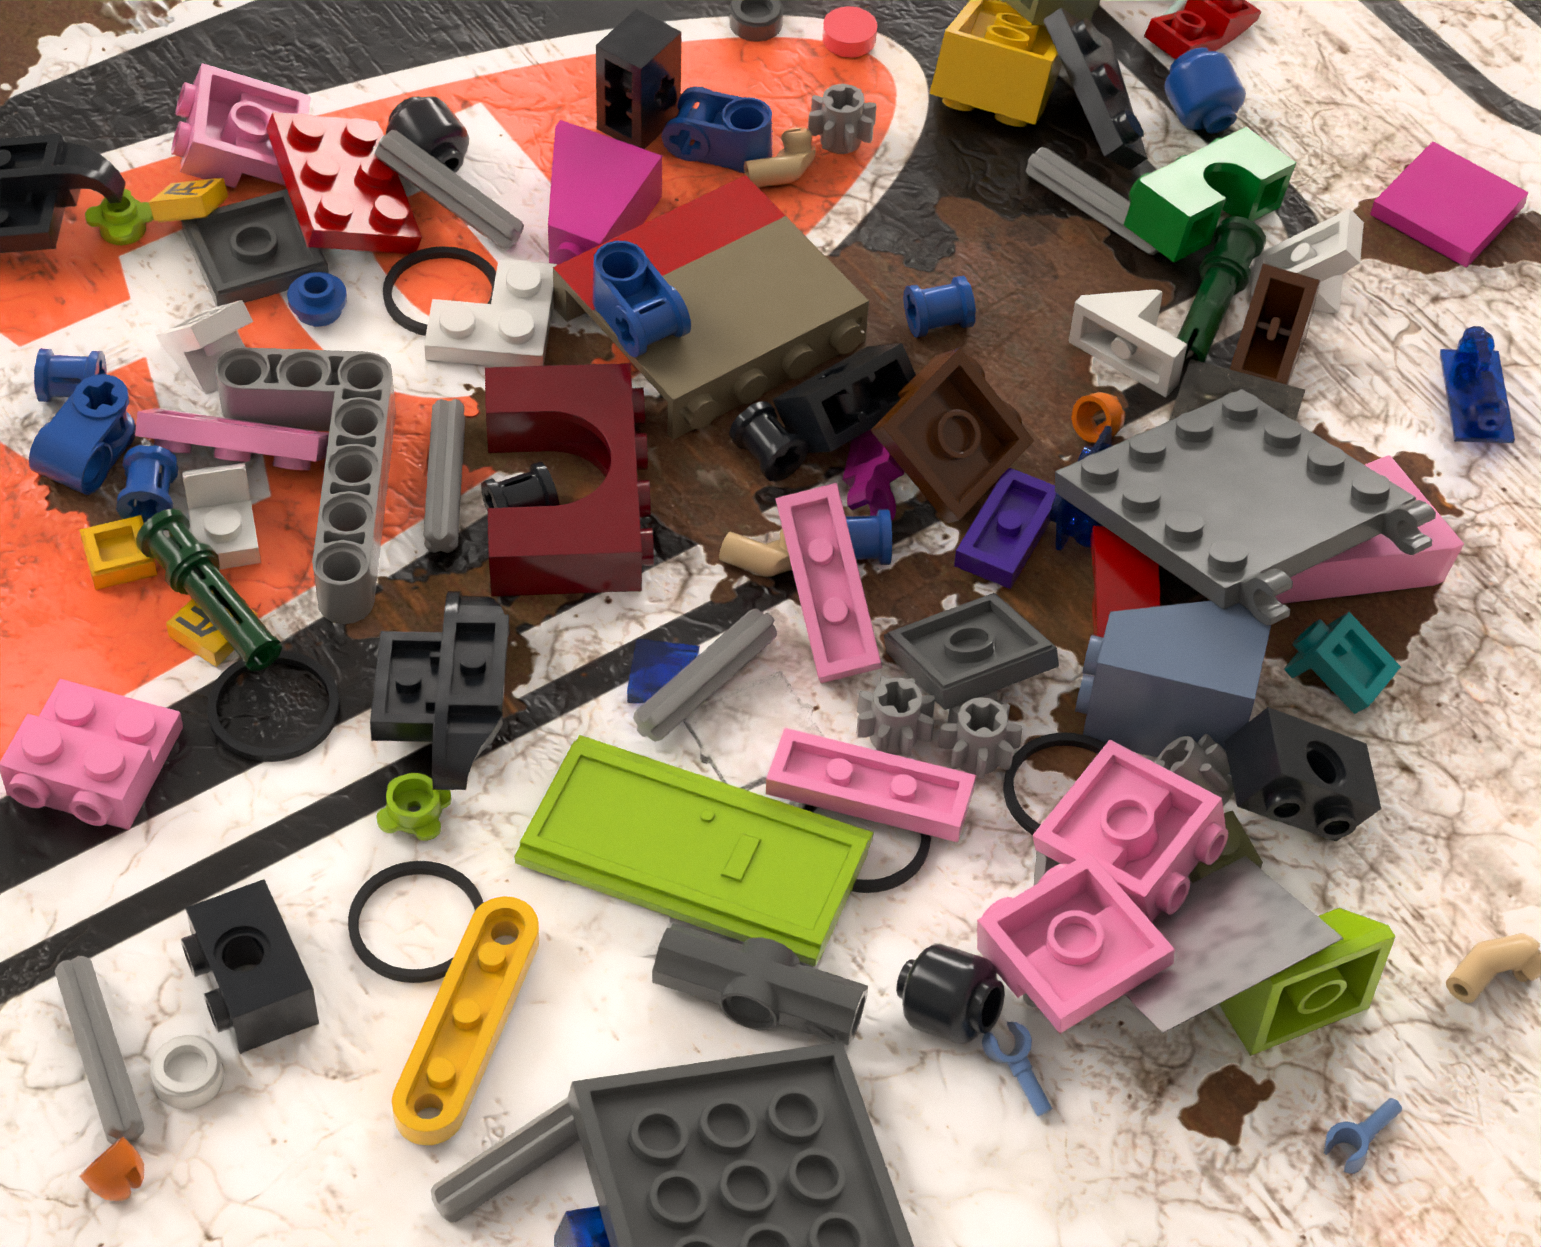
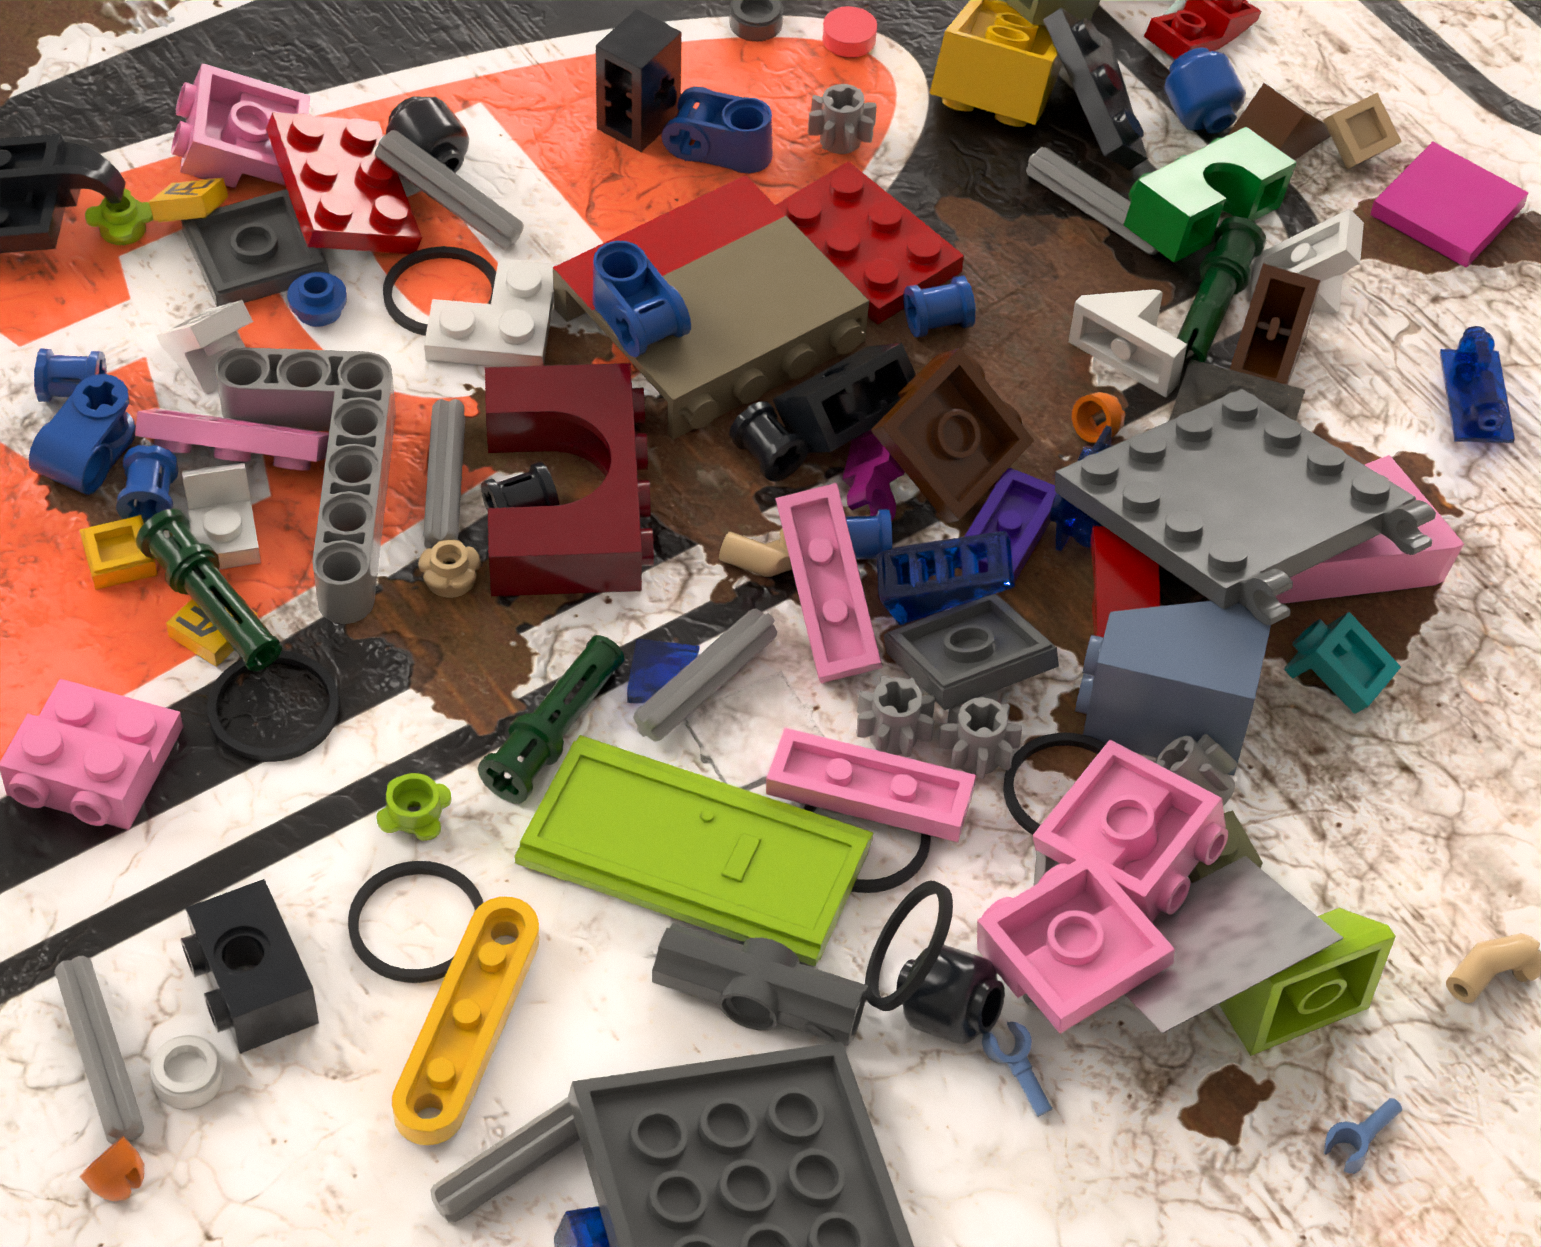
(445, 578): none -> tan plate
(445, 686): black plate -> none
(539, 734): none -> dark green pin
(597, 190): dark pink slope -> none
(788, 163): tan arm -> none
(871, 238): none -> red plate
(906, 572): none -> clear blue slope
(930, 956): none -> black piece
(1282, 122): none -> reddish brown slope
(1302, 774): black brick -> none
(1362, 130): none -> tan plate

